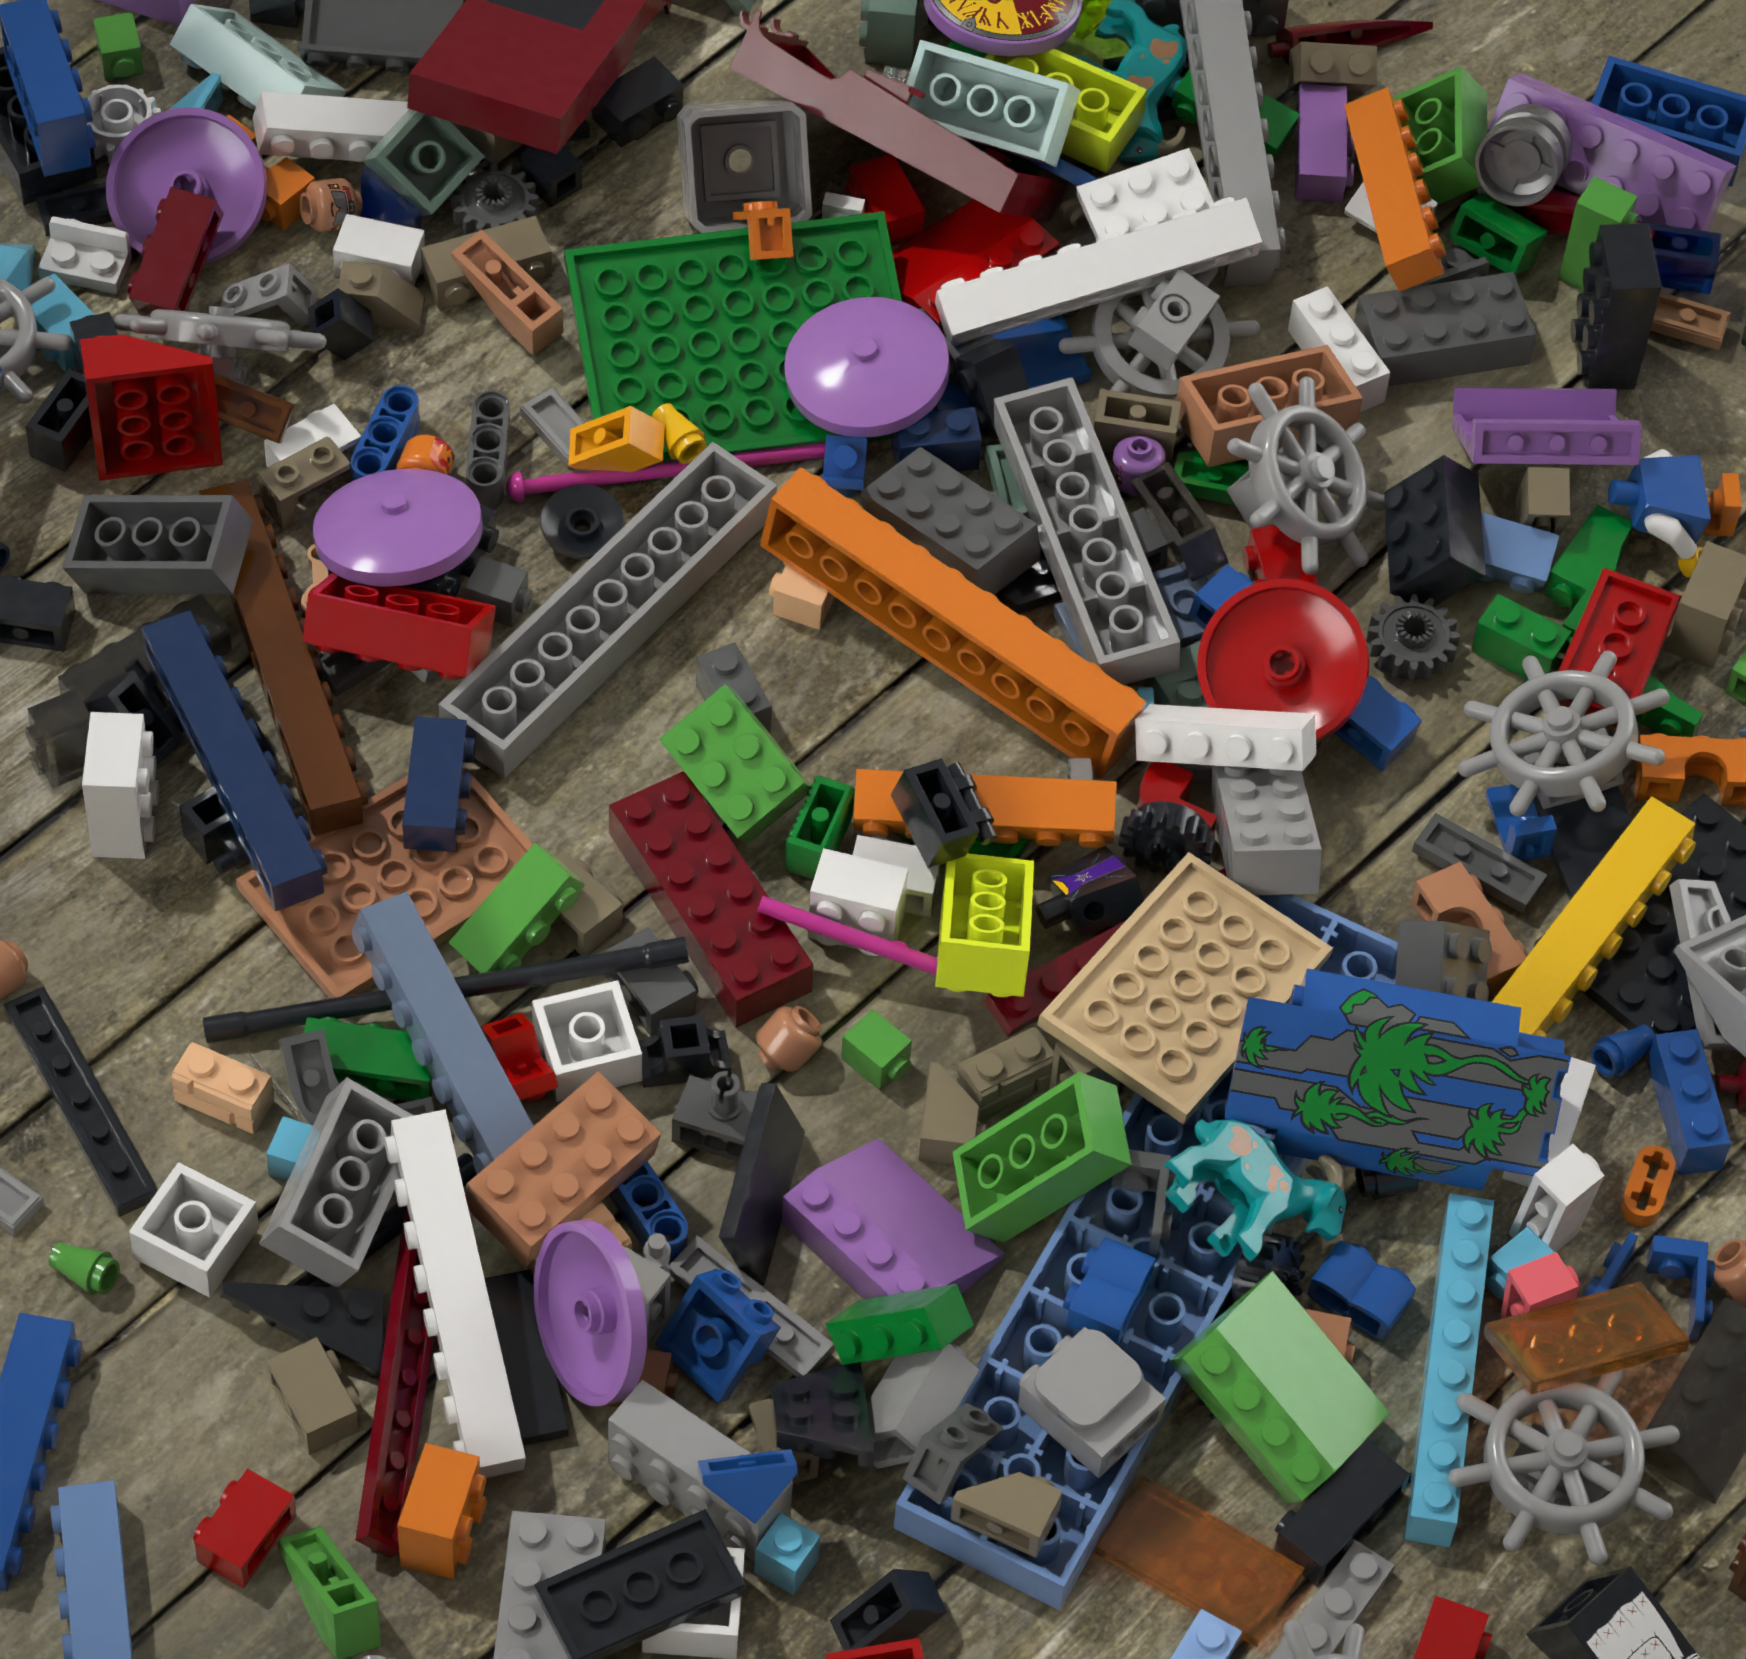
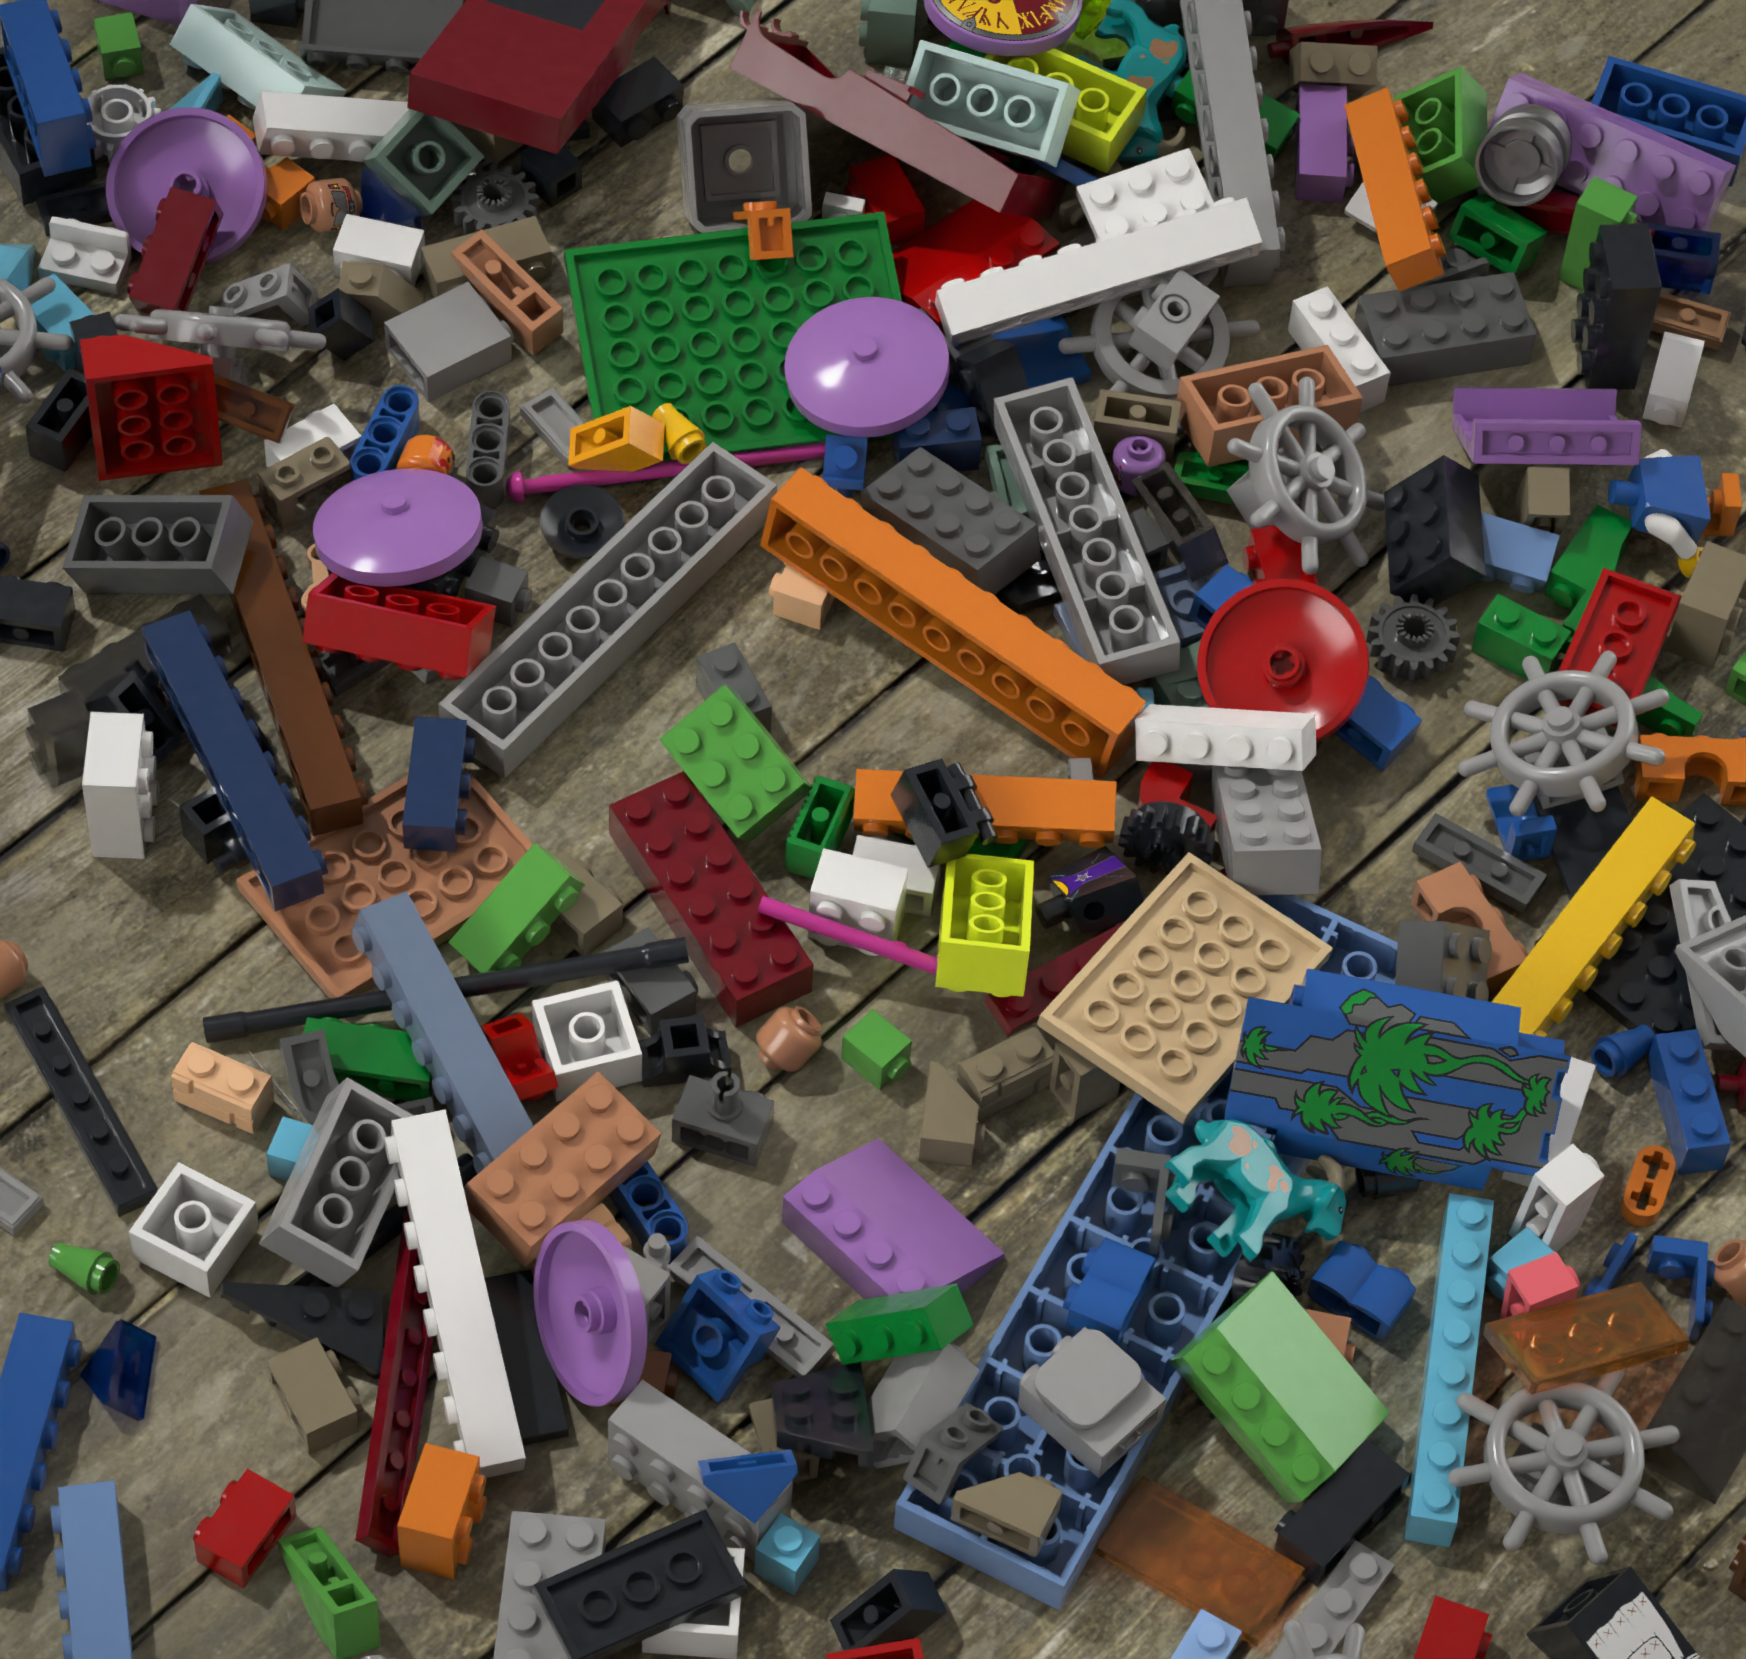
(122, 1369): none -> clear blue slope
(448, 341): none -> light grey brick
(761, 1182): black tile -> none
(1041, 1157): bright green brick -> none
(1673, 379): none -> white slope

